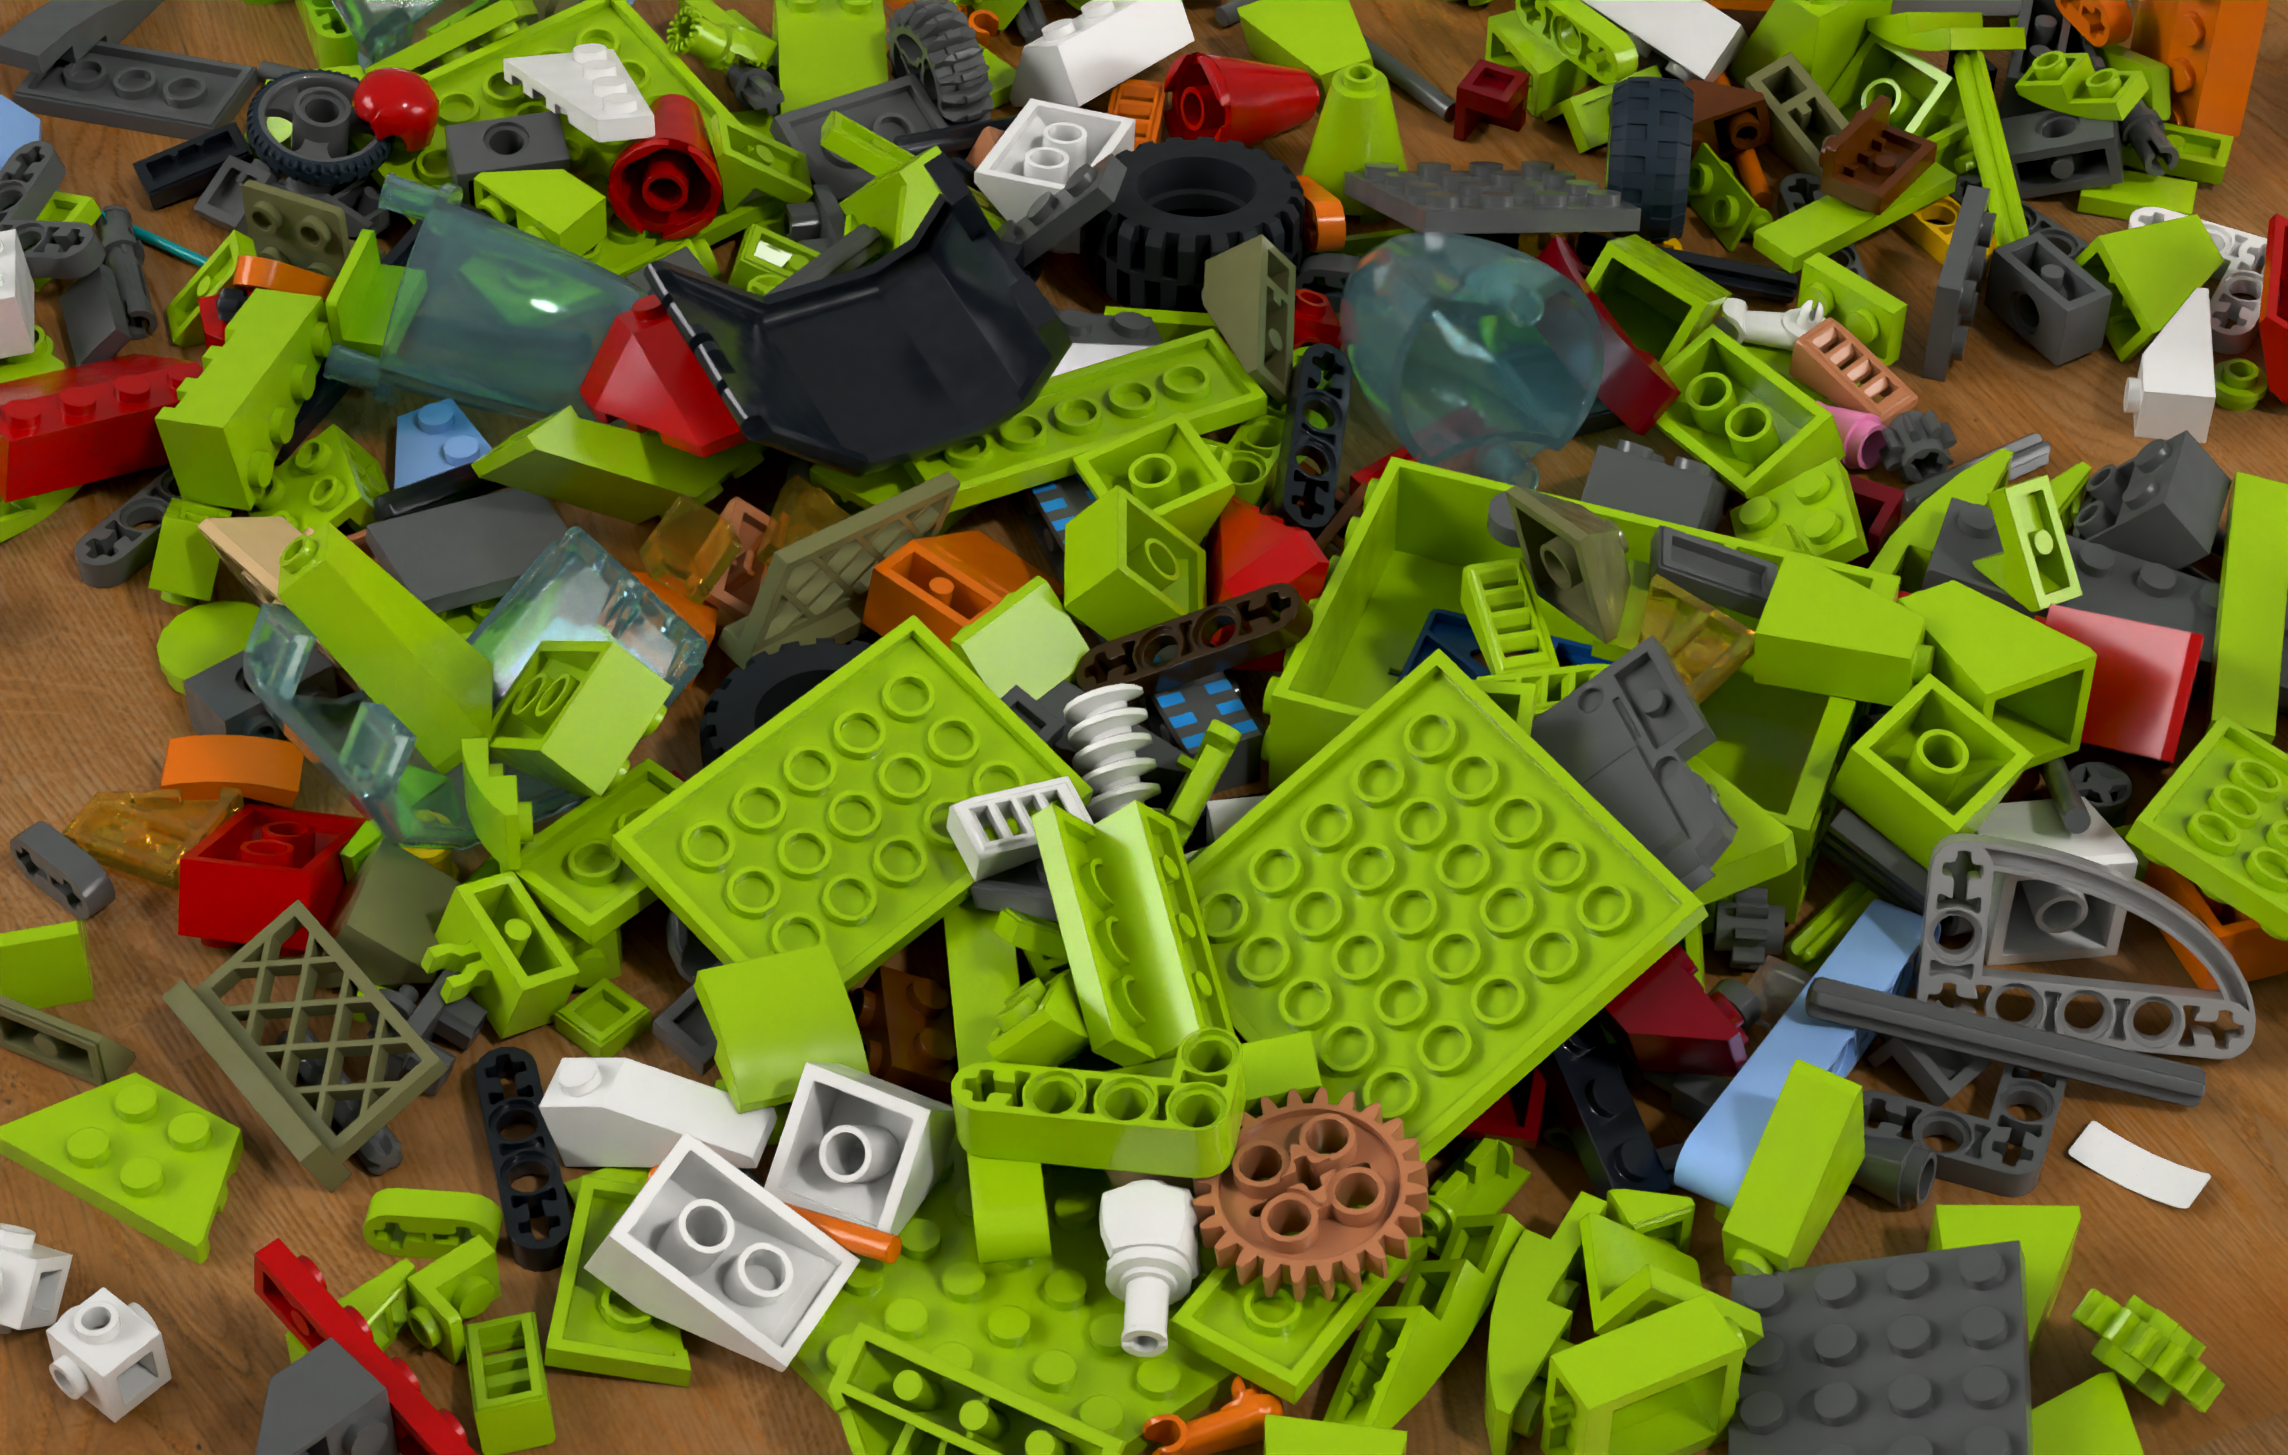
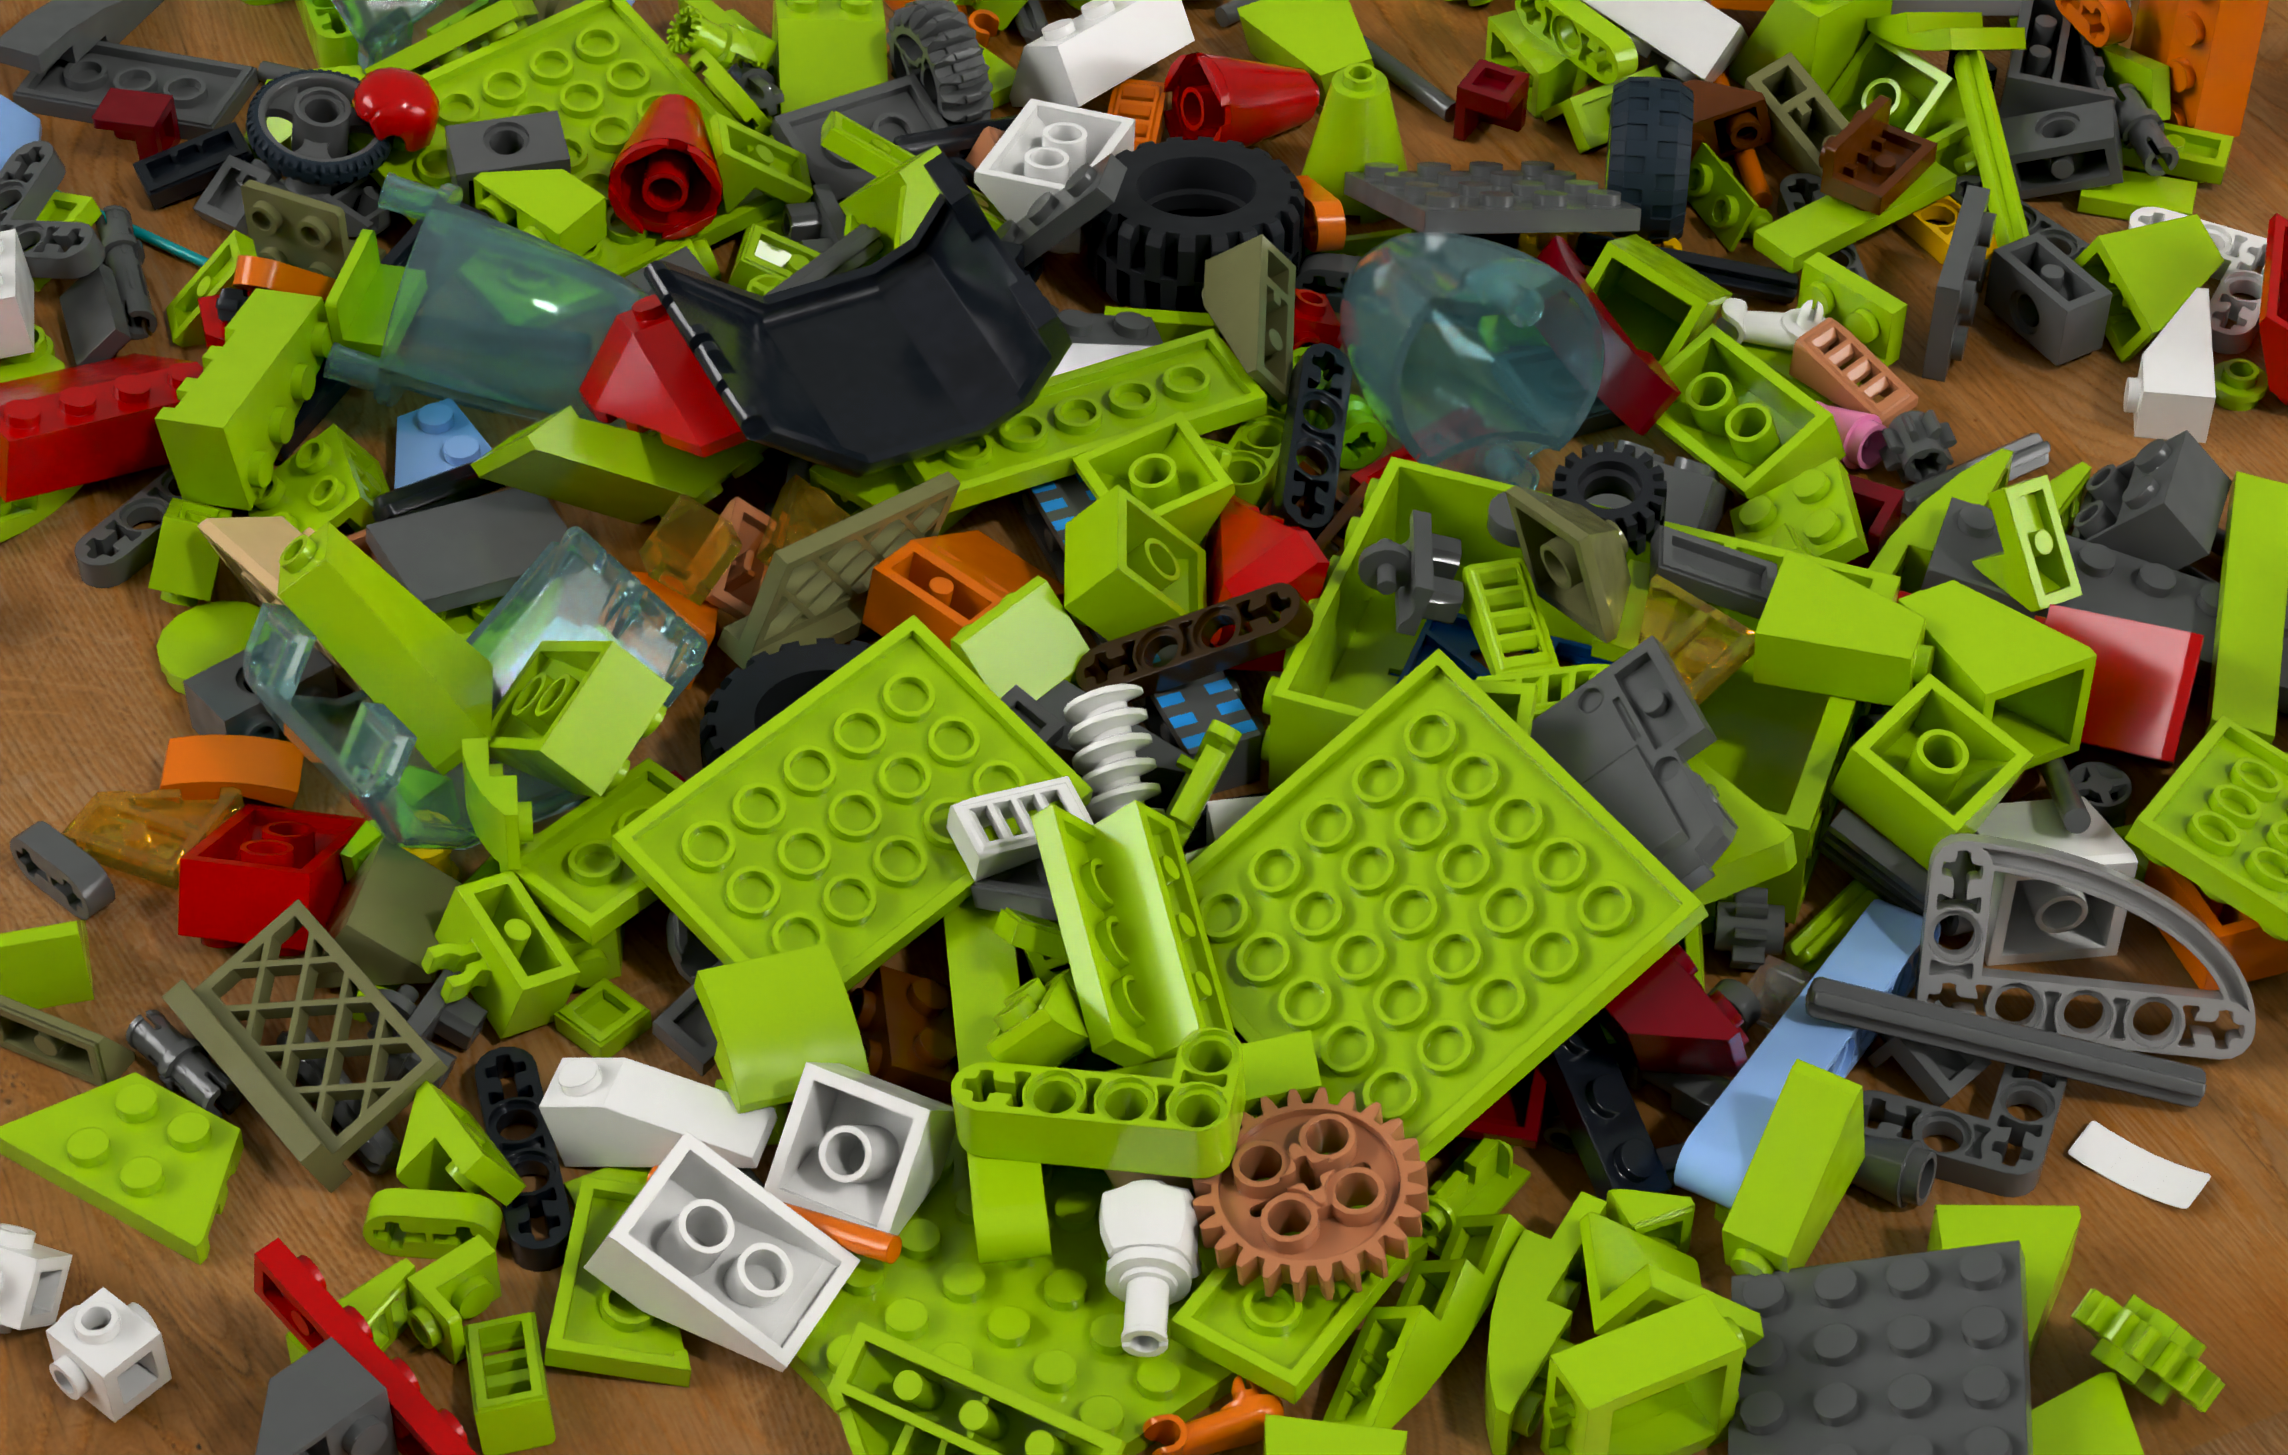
(140, 118): none -> dark red panel
(183, 1064): none -> dark grey pin
(451, 1150): none -> lime slope
(588, 88): white wing -> none
(729, 91): none -> lime tile
(1363, 435): none -> lime wheel
(1418, 573): none -> dark grey hips
(1620, 475): none -> black tyre
(2073, 87): lime slope -> none

